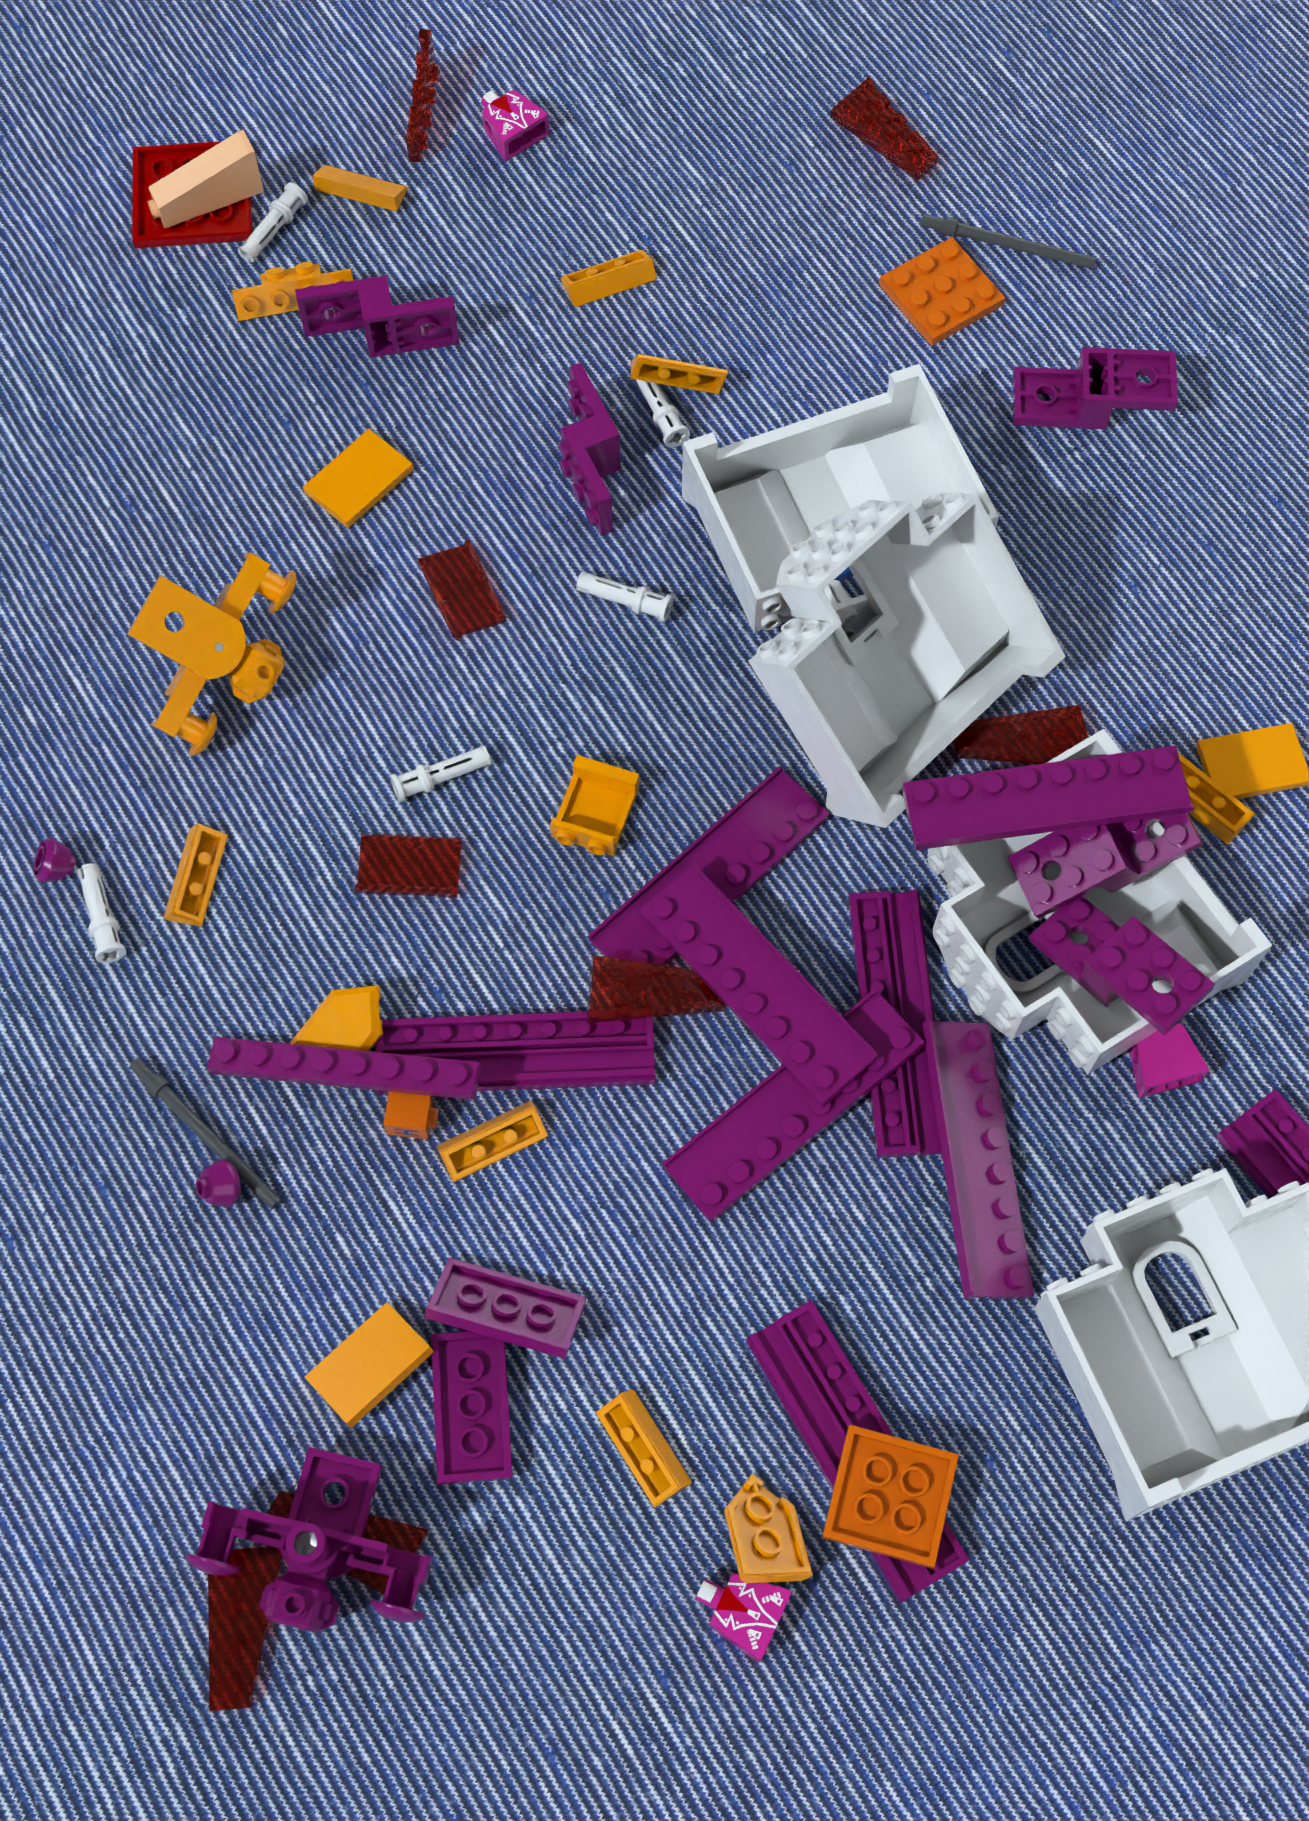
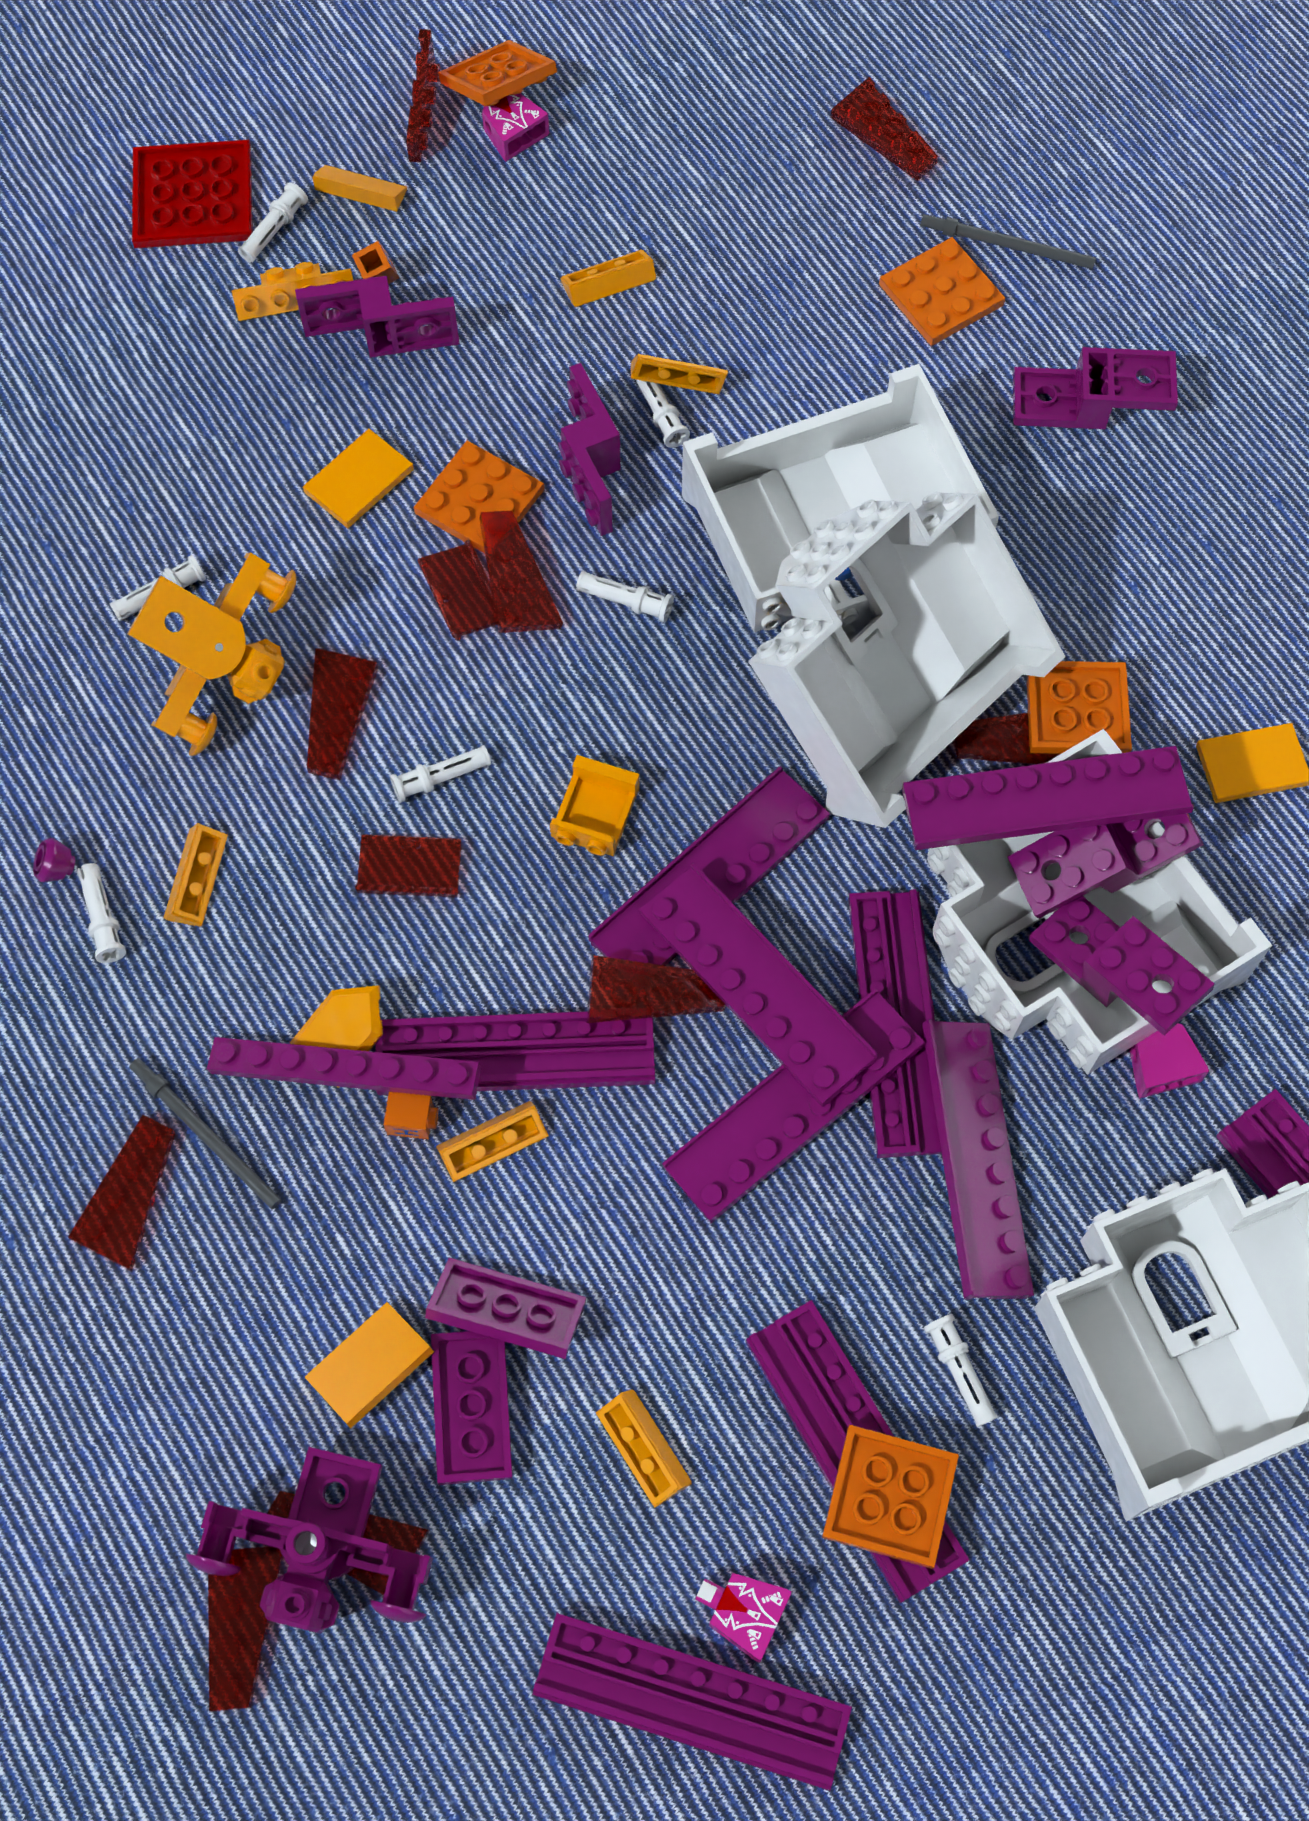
(120, 1206): none -> clear red wing
(182, 575): none -> white pin
(207, 182): light nougat slope -> none
(219, 1184): magenta cone -> none
(337, 706): none -> clear red wing
(375, 262): none -> orange brick
(472, 485): none -> orange plate
(497, 73): none -> orange plate
(515, 580): none -> clear red wing
(693, 1701): none -> magenta plate
(766, 1536): light orange tile -> none
(983, 1411): none -> white pin
(1077, 703): none -> orange plate
(1213, 804): light orange slope -> none

